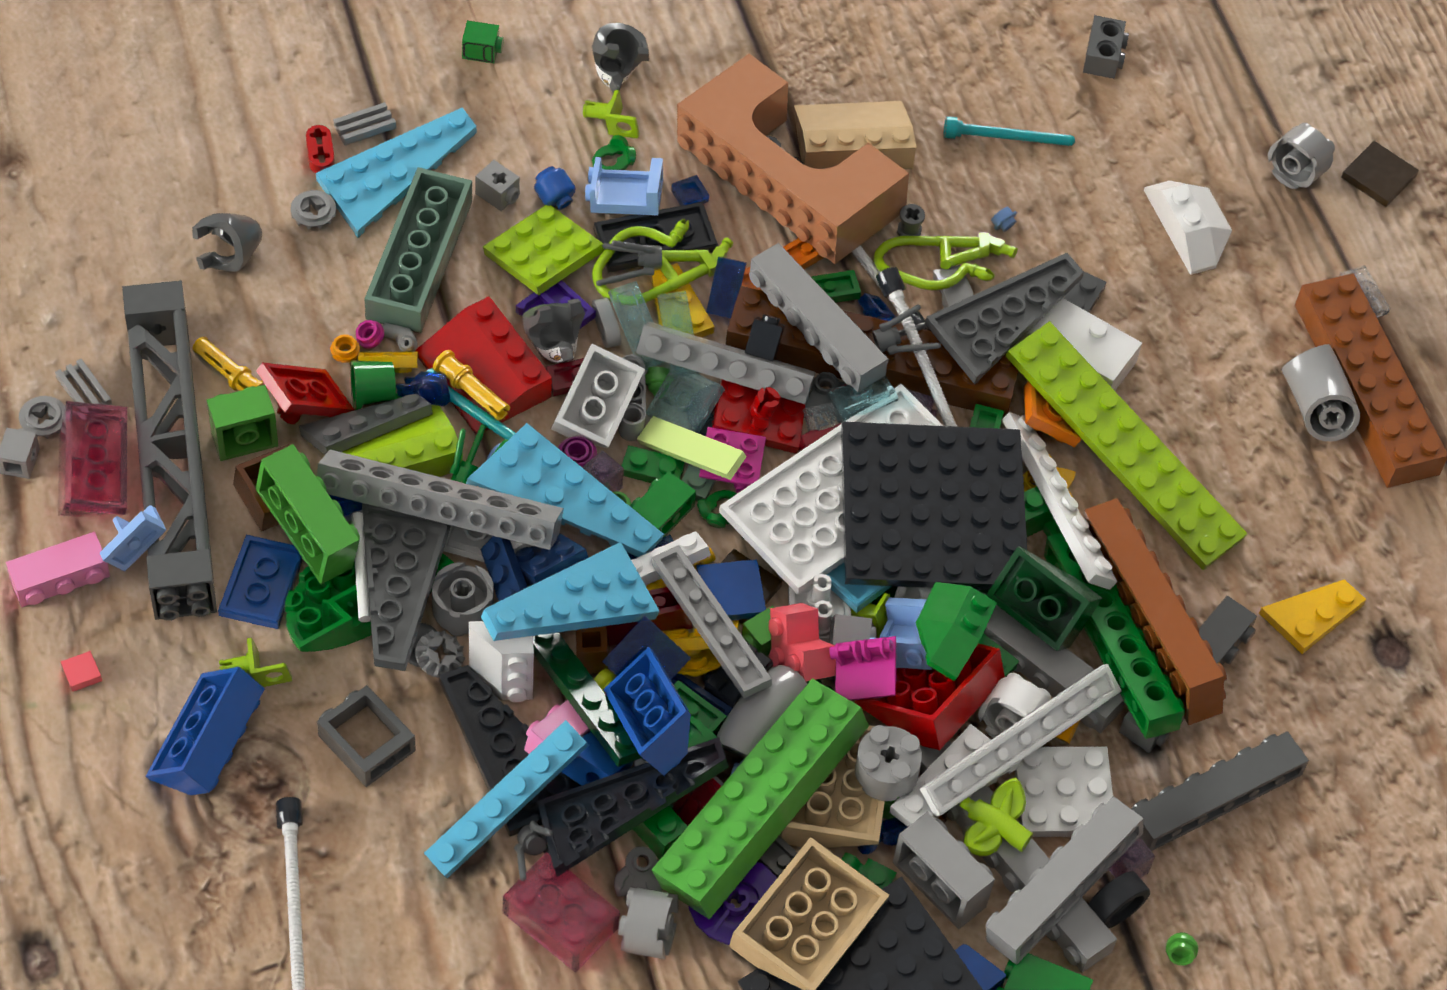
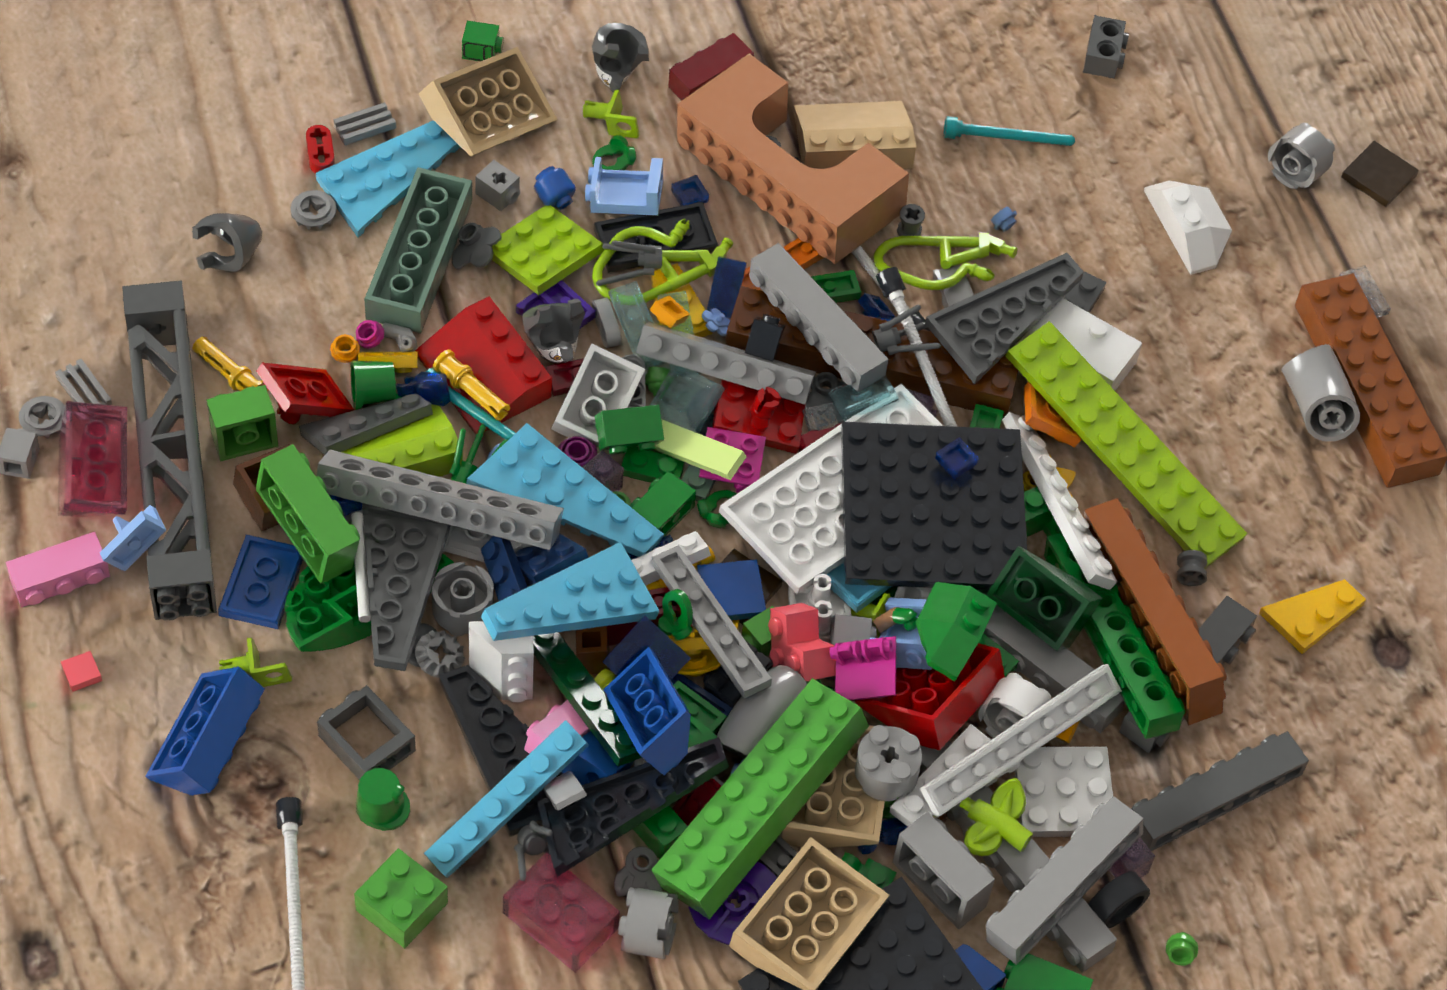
(382, 800): none -> green hat
(401, 898): none -> bright green brick
(475, 245): none -> dark grey plate
(488, 102): none -> tan slope
(564, 790): none -> light grey slope
(629, 428): none -> green brick
(668, 623): none -> green piece
(669, 312): none -> light orange plate
(705, 65): none -> dark red brick
(716, 321): none -> light blue plant
(896, 616): none -> arm
(956, 458): none -> clear blue plate
(1192, 568): none -> dark grey wheel

